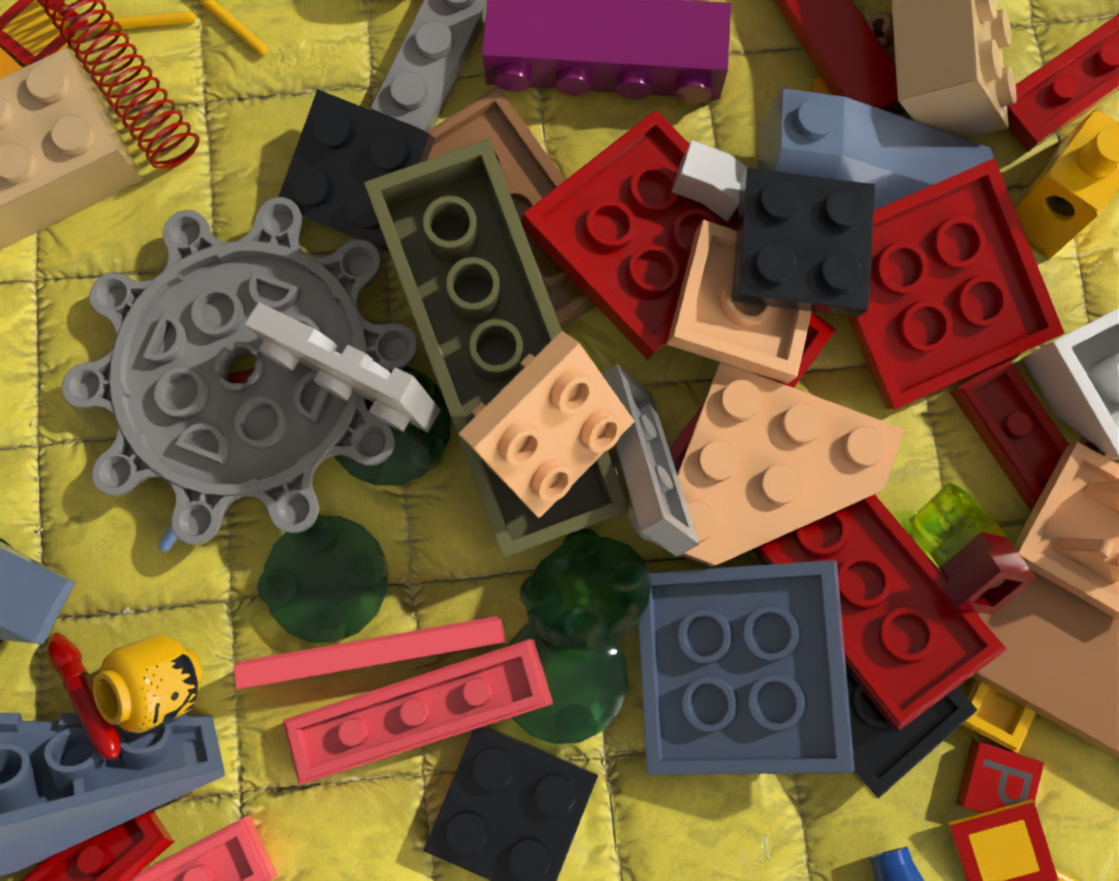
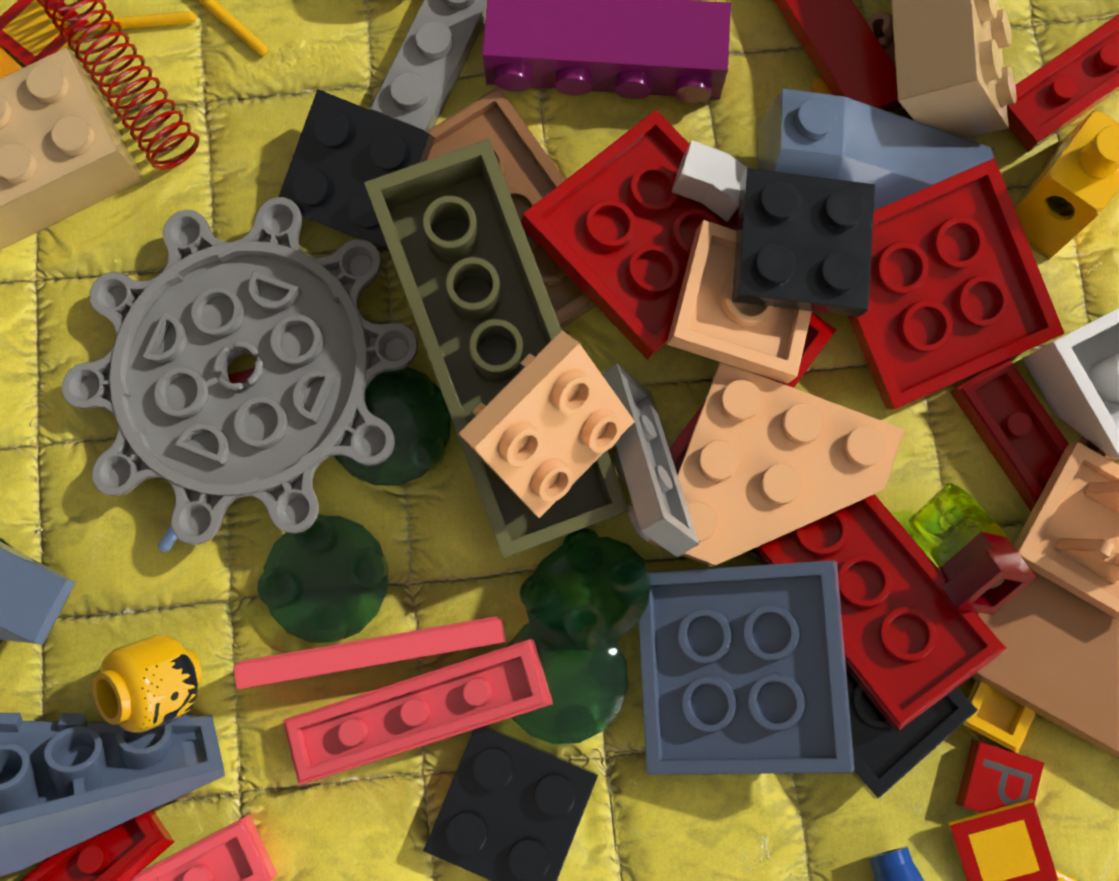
(78, 684): red piece -> none
(395, 395): white wing -> none

